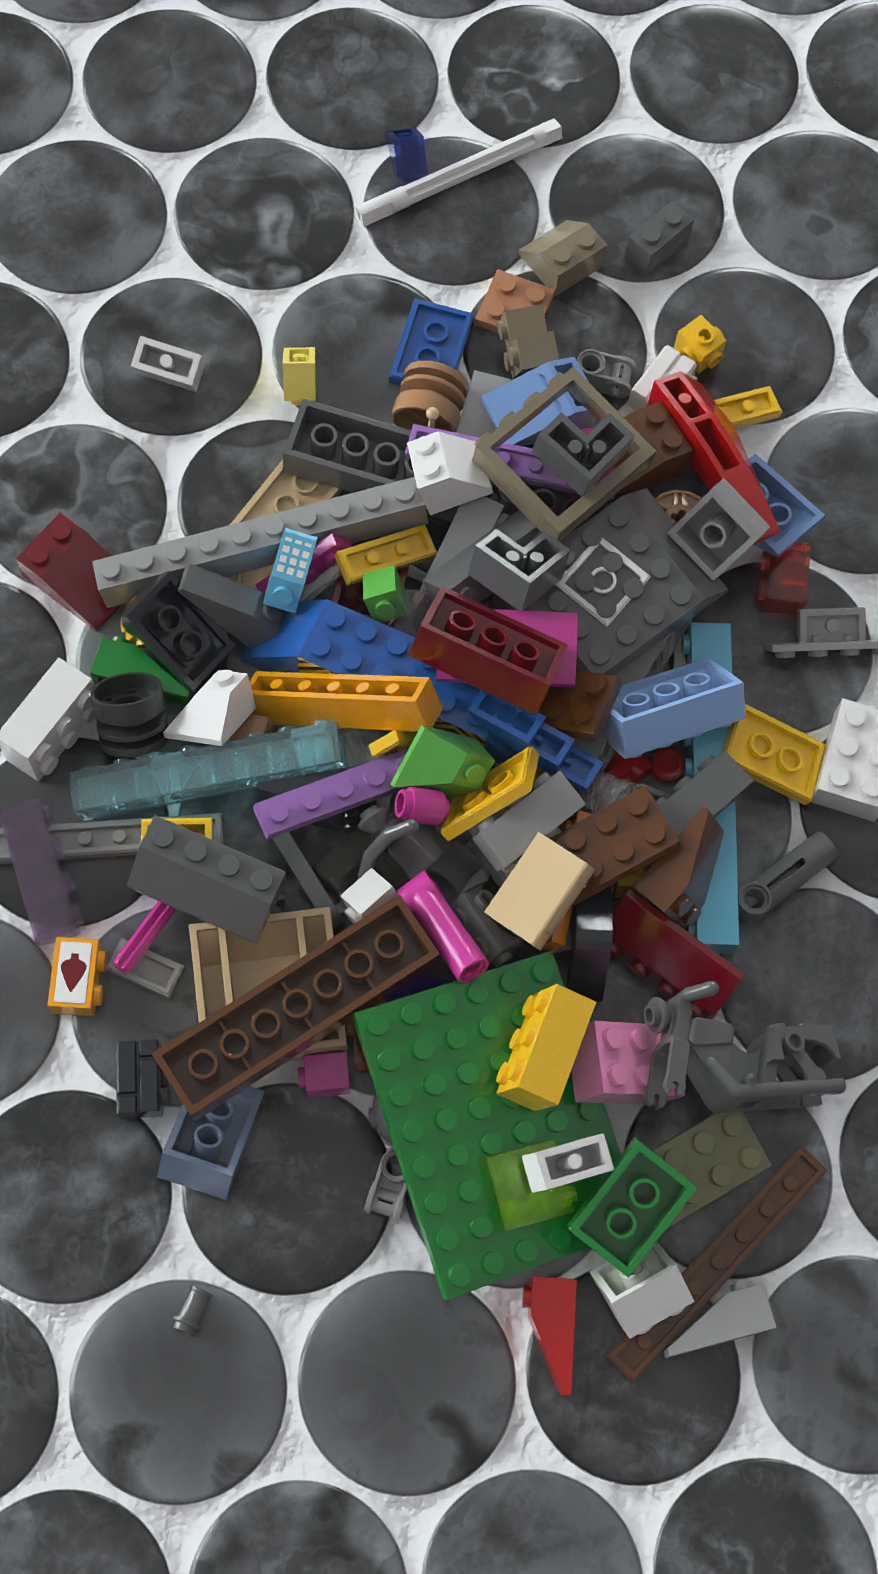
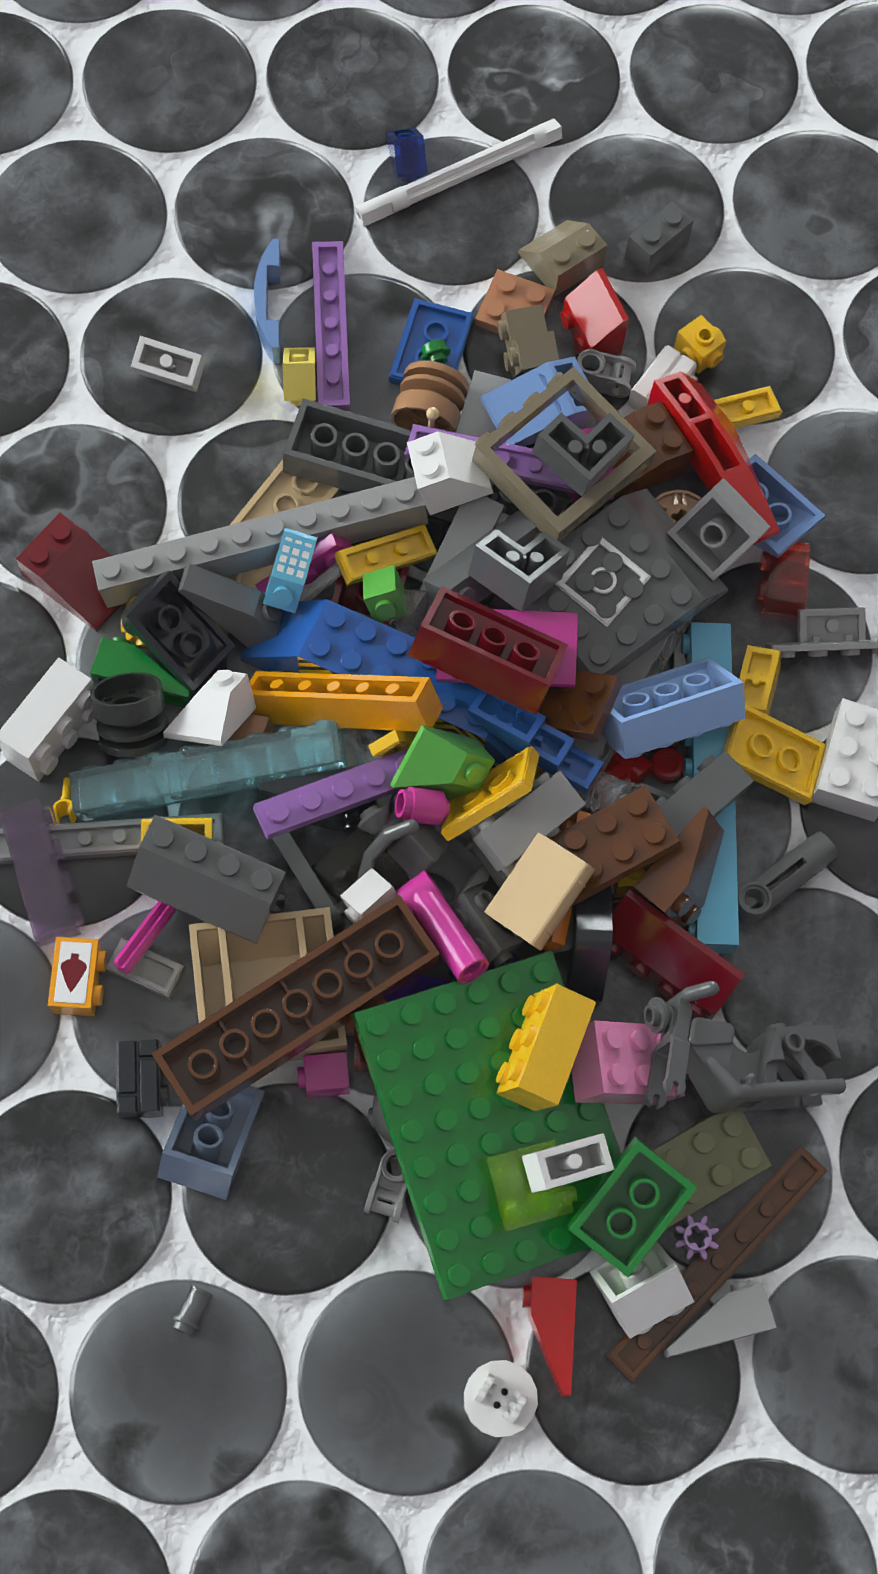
(64, 806): none -> yellow hand
(268, 272): none -> medium blue slope
(331, 324): none -> medium lavender plate
(436, 351): none -> green plate
(515, 1408): none -> white plate
(595, 316): none -> slope
(693, 1247): none -> lavender gear
(760, 677): none -> yellow hinge

